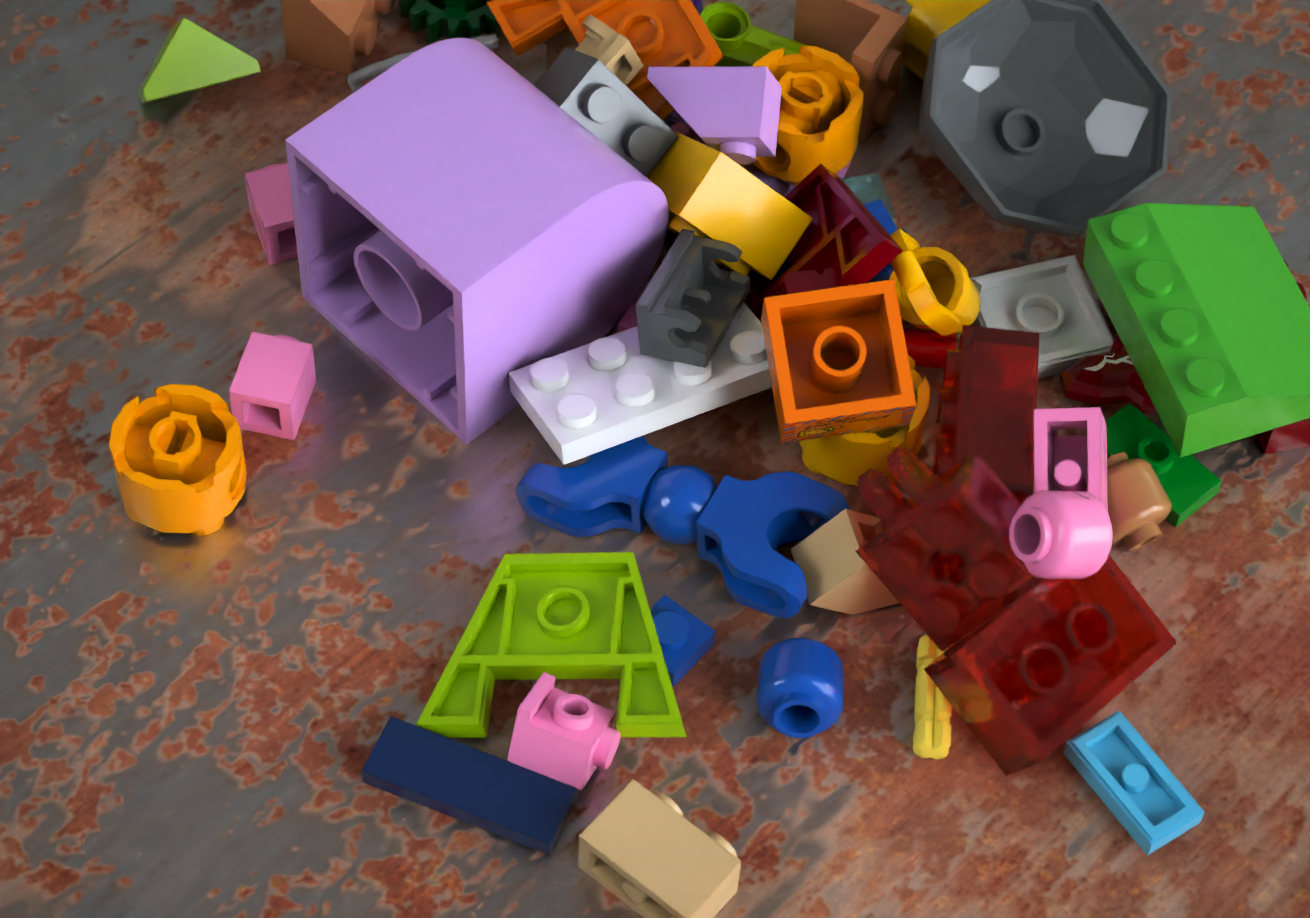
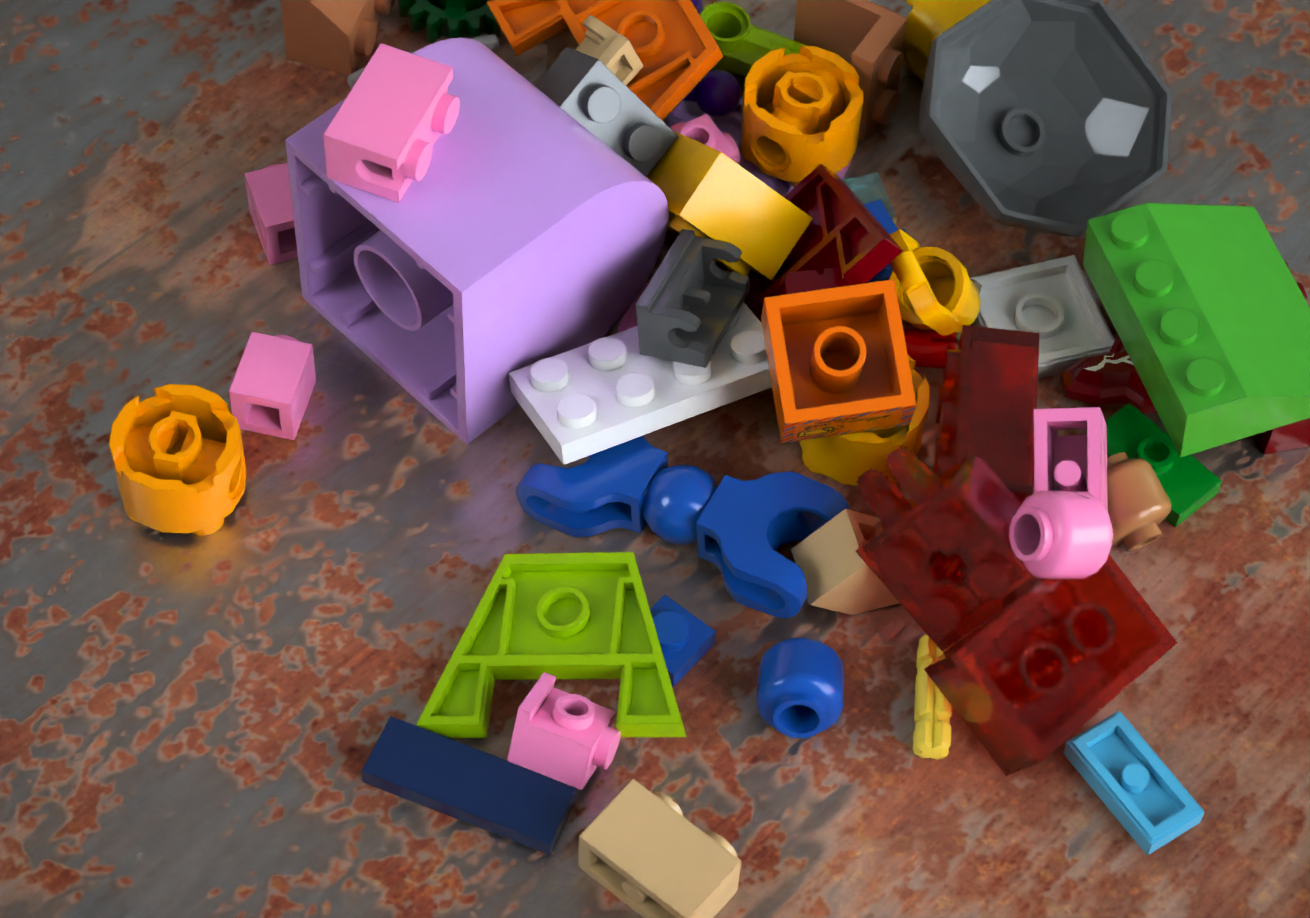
(194, 60): lime slope -> none
(390, 123): none -> bright pink brick
(725, 106): lavender slope -> none

